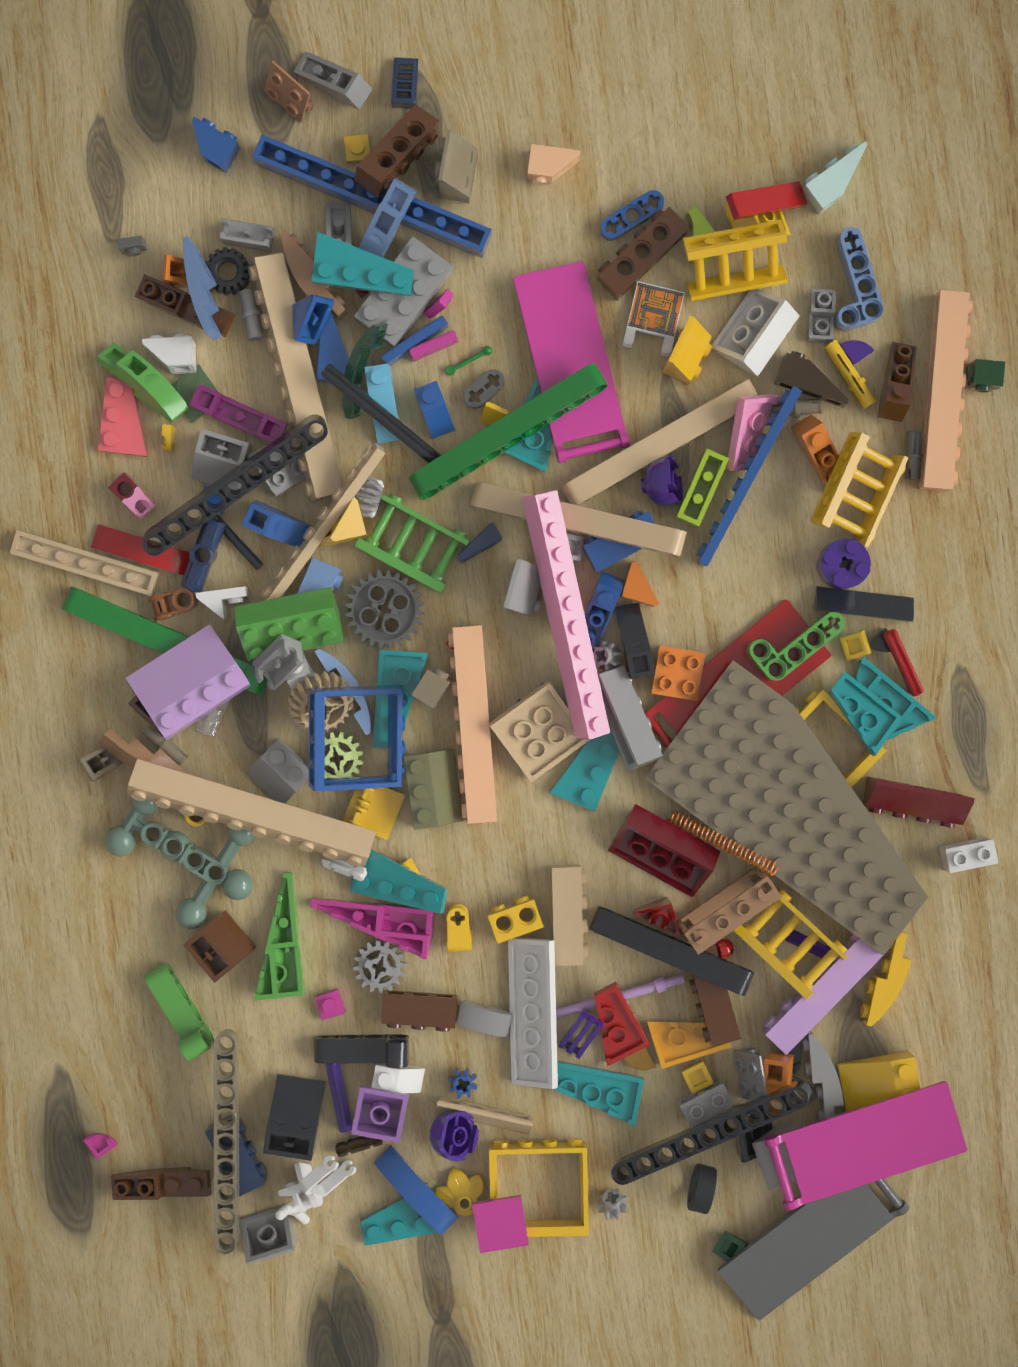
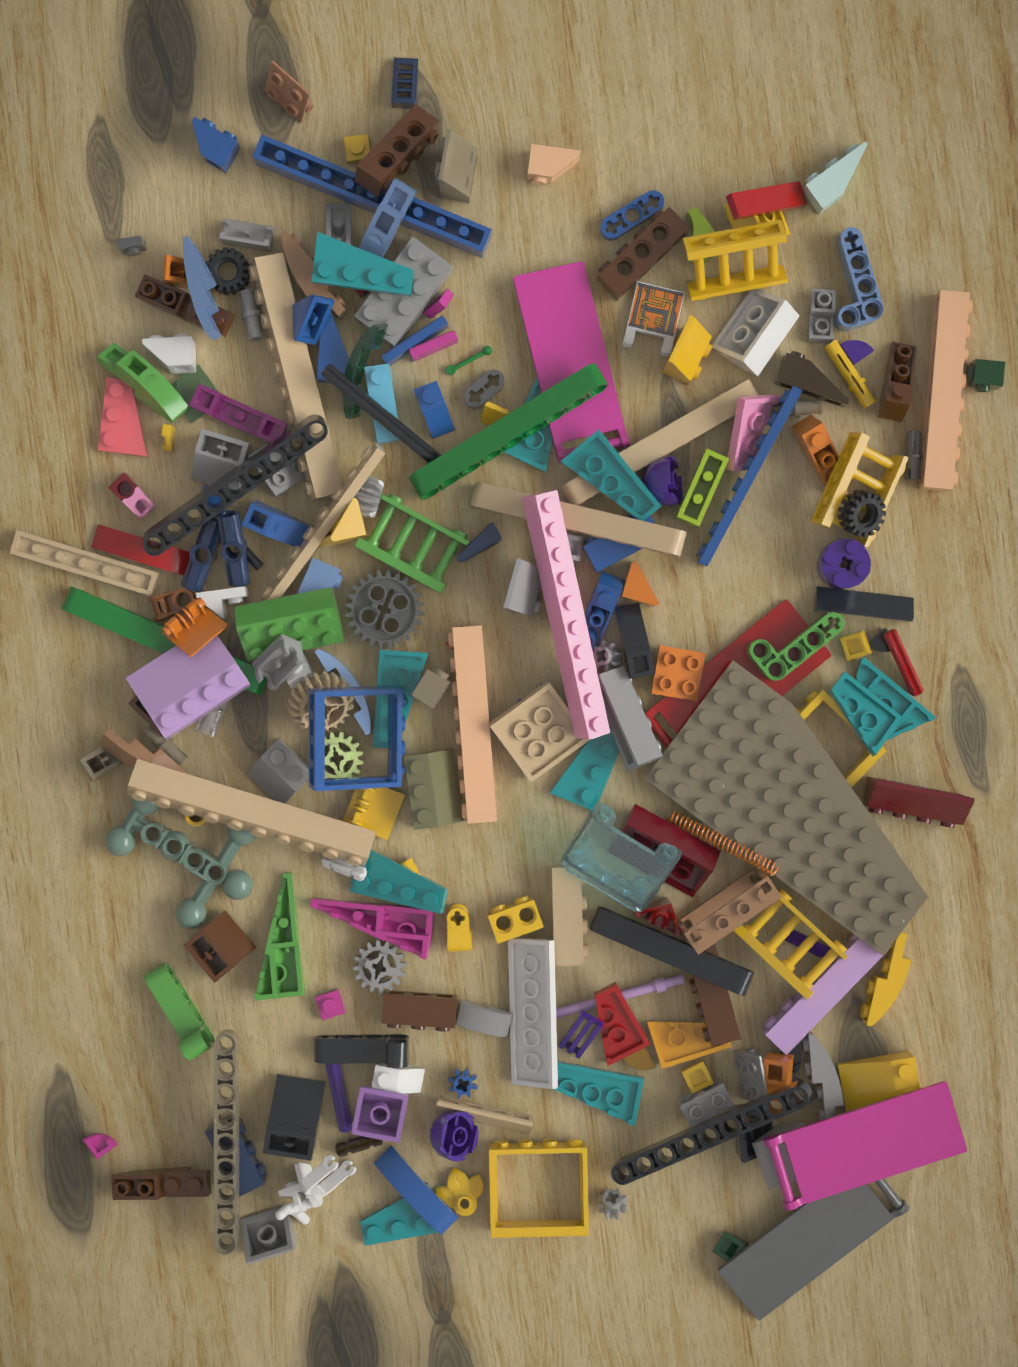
(194, 627): none -> orange hinge
(235, 562): none -> dark blue piece
(334, 80): light grey slope -> none
(500, 1223): dark pink tile -> none
(607, 471): none -> teal wing
(616, 861): none -> clear light blue windscreen
(702, 1188): black tyre -> none
(724, 948): red hinge -> none
(872, 517): none -> black tyre
(968, 854): white brick -> none

